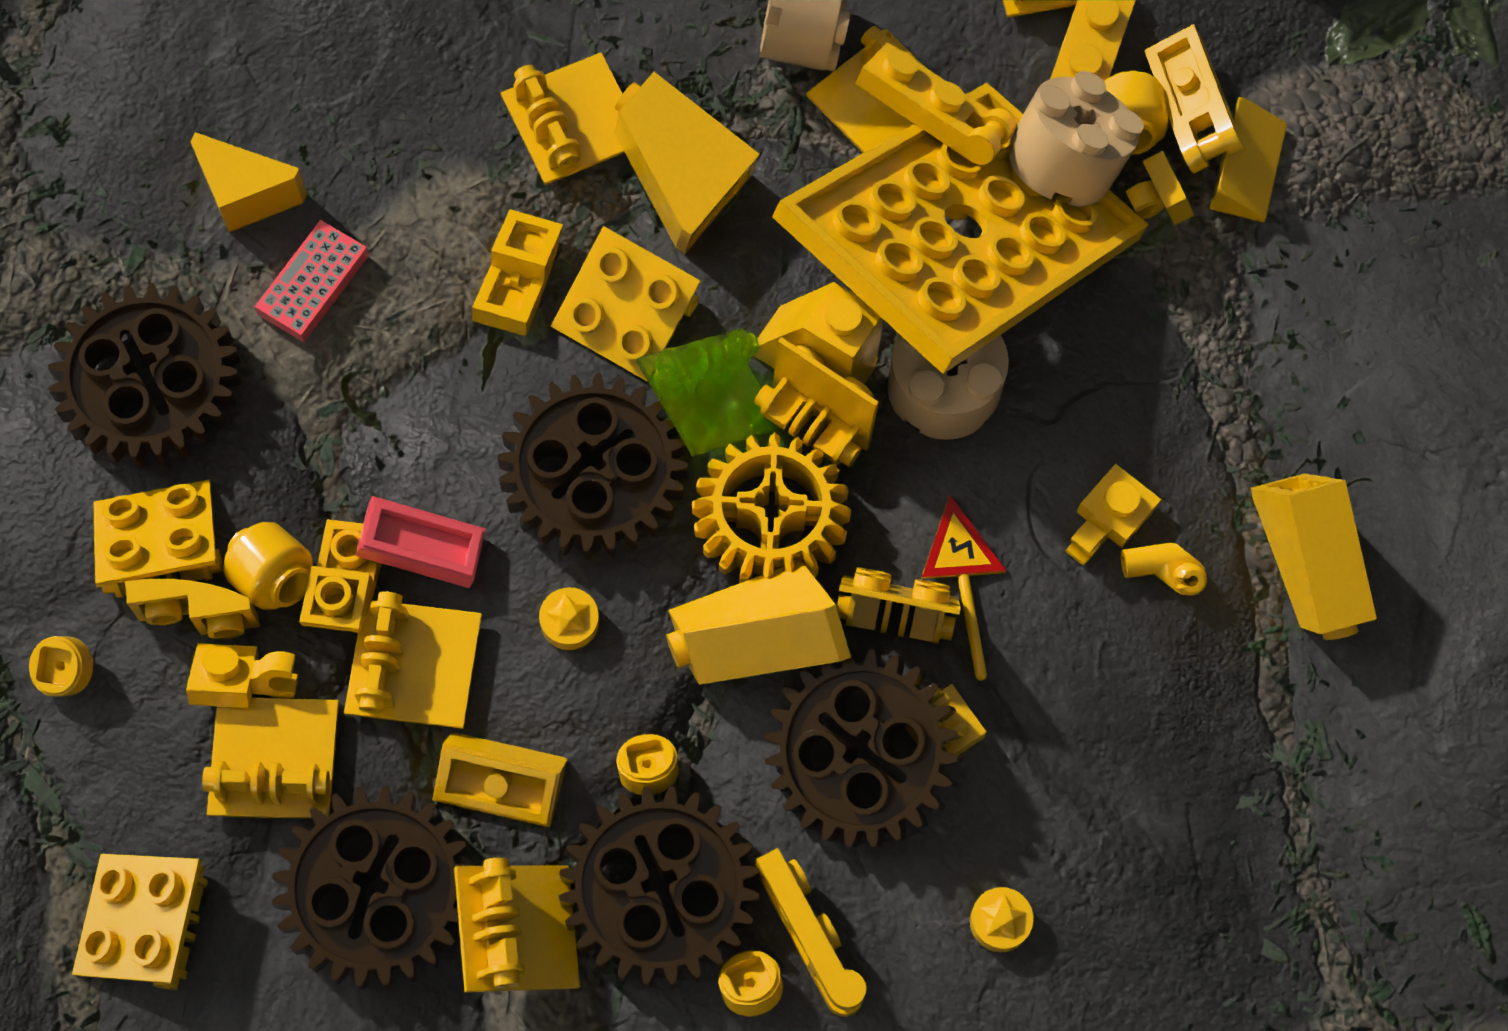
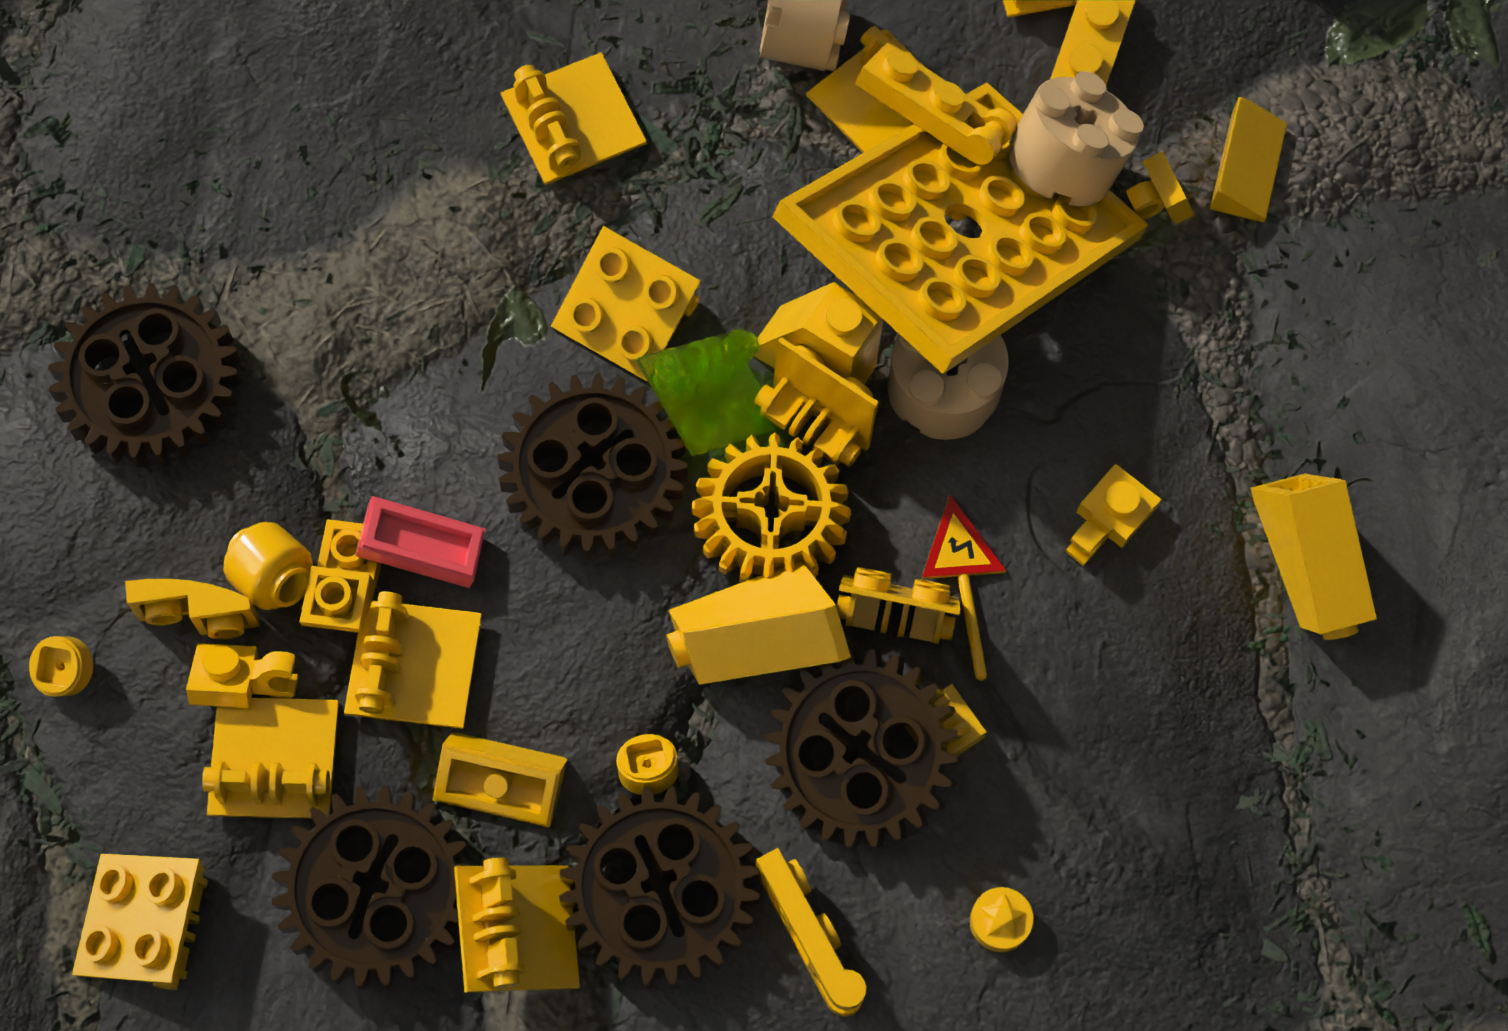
(155, 536): yellow hinge -> none
(246, 183): yellow slope -> none
(312, 281): tile -> none
(517, 272): yellow slope -> none
(569, 618): yellow tile -> none
(681, 157): yellow slope -> none
(750, 983): yellow tile -> none
(1147, 99): yellow head -> none
(1169, 564): yellow arm -> none
(1194, 98): yellow plate -> none

